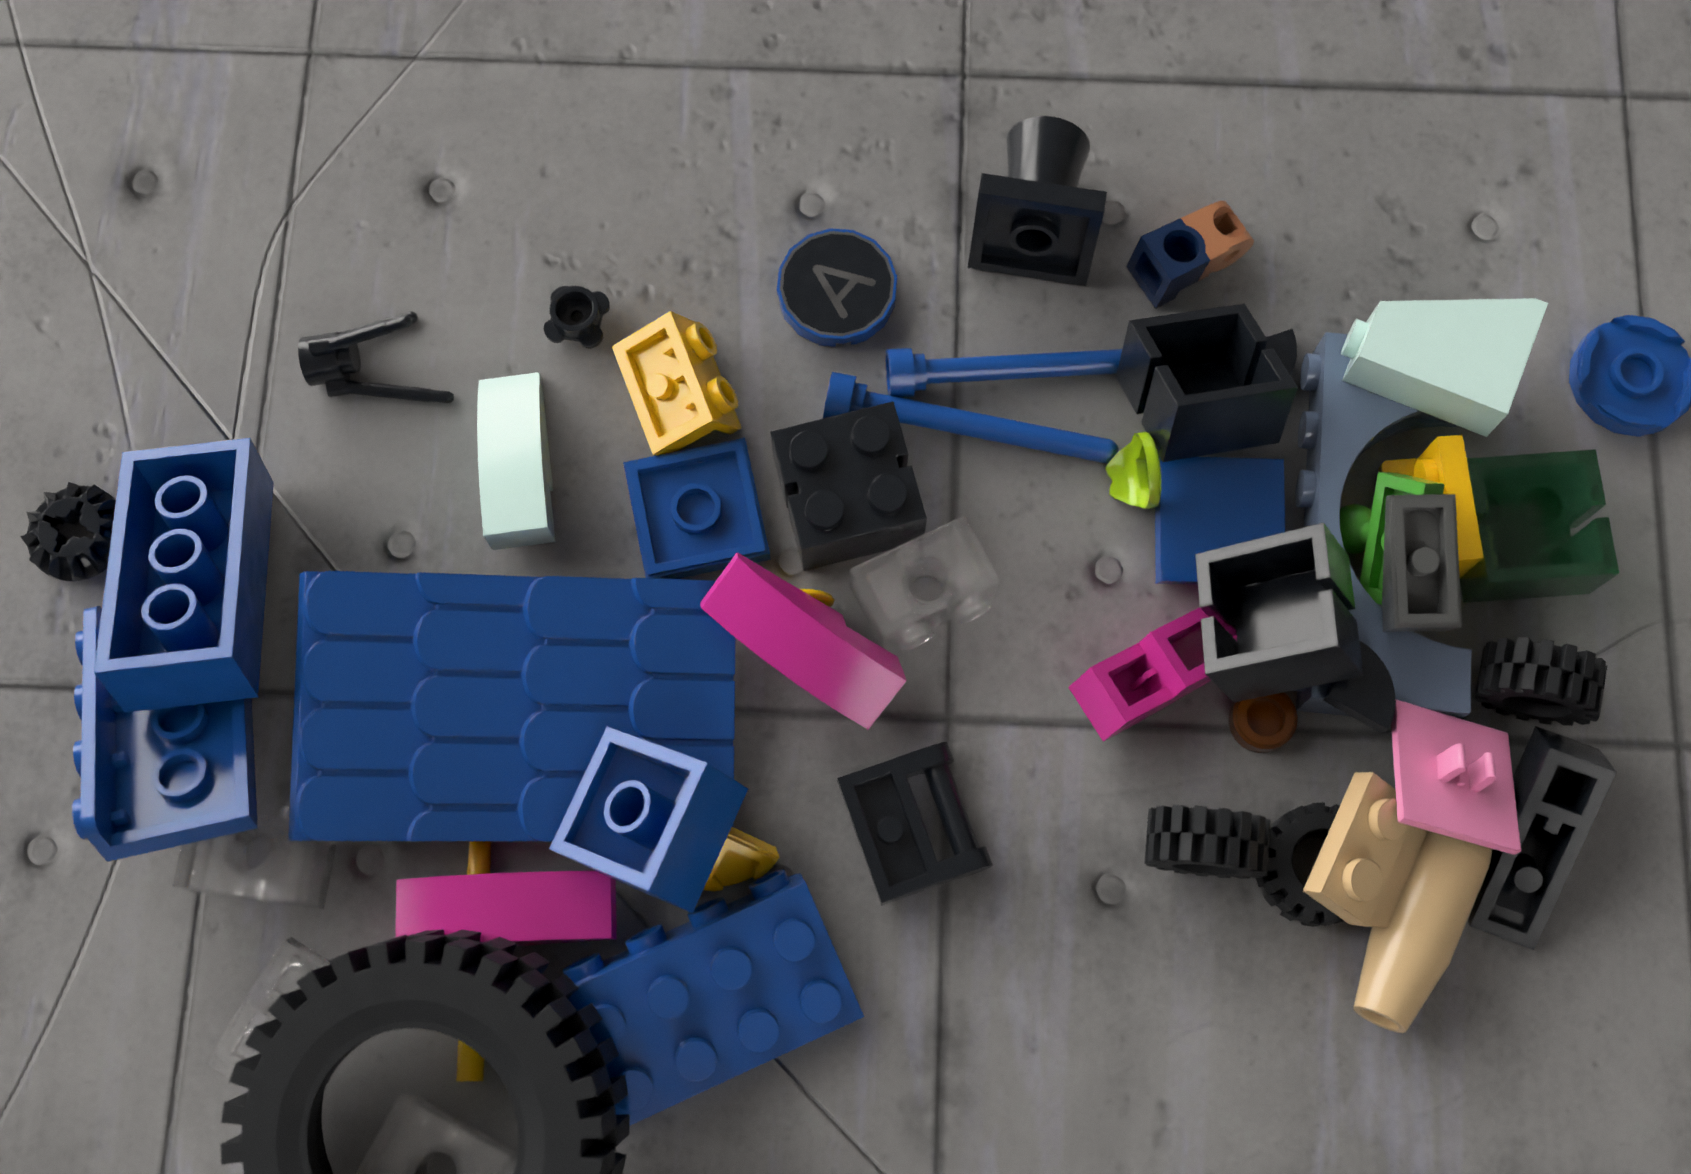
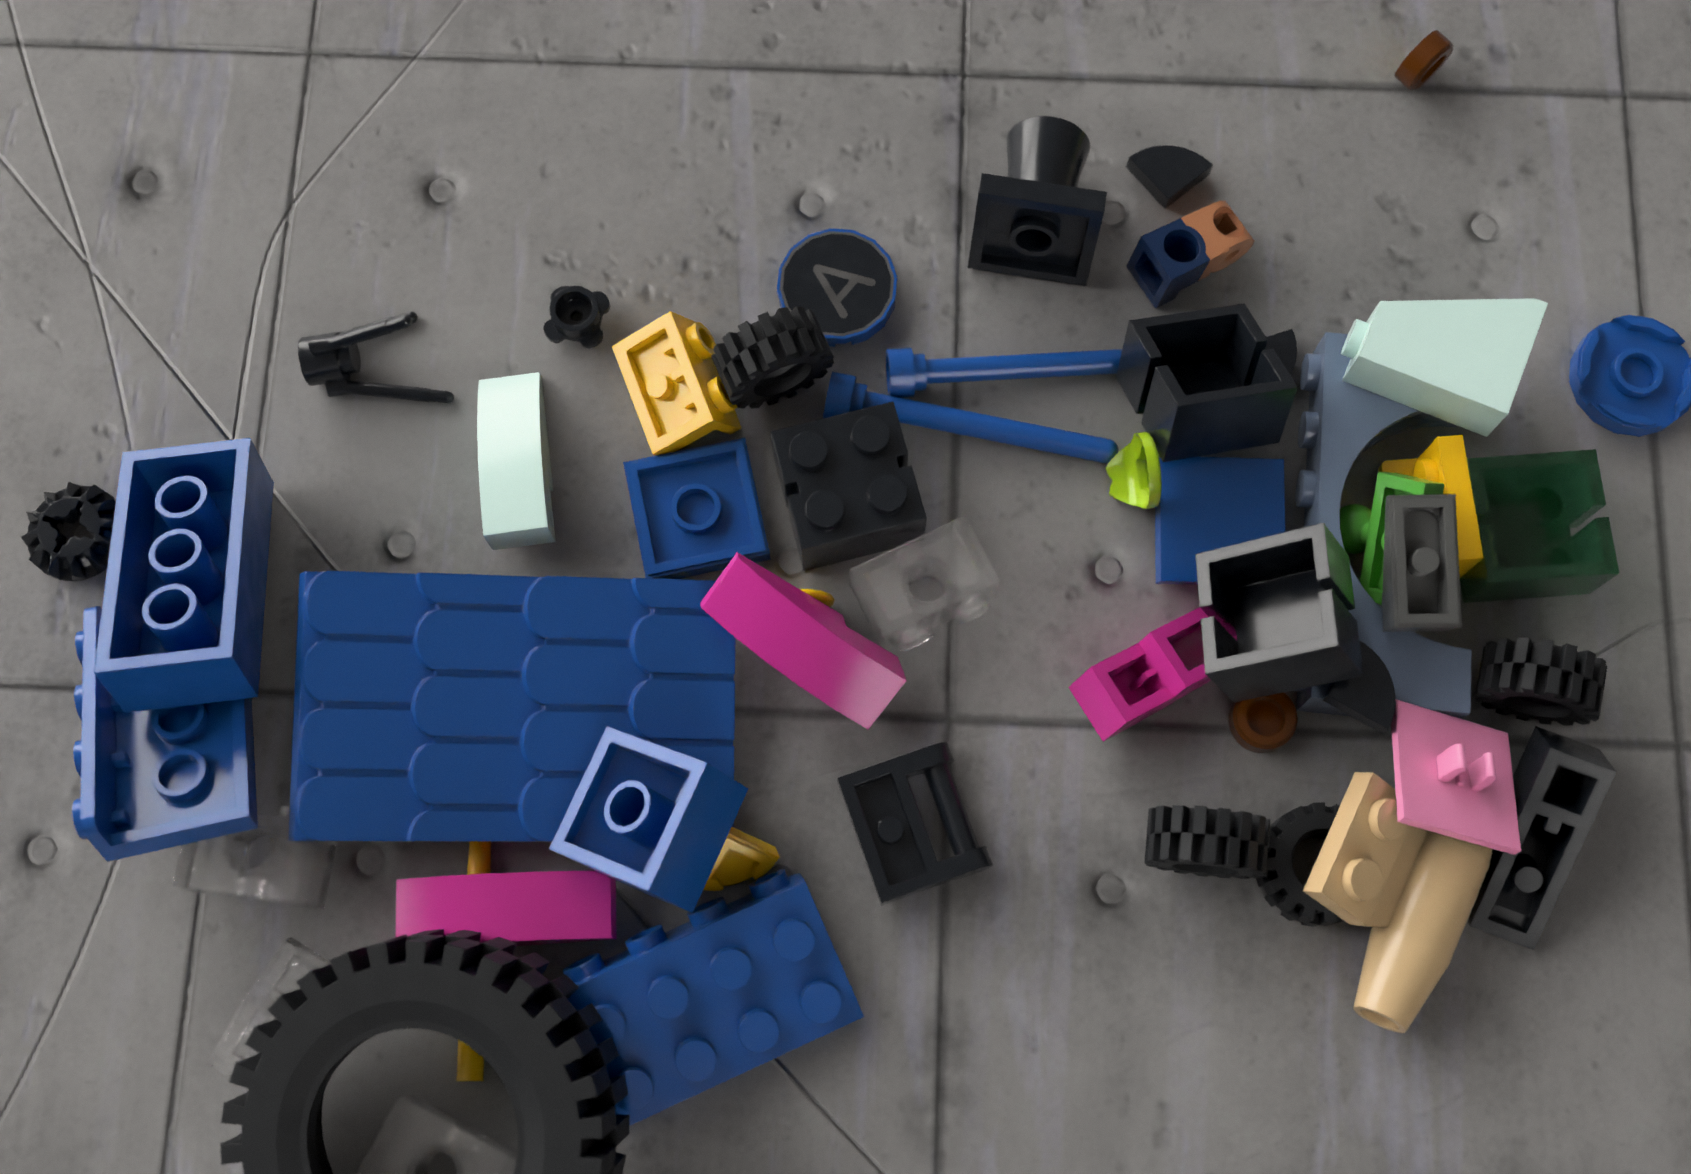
(772, 357): none -> black tyre
(1168, 171): none -> black tile
(1424, 60): none -> reddish brown tile

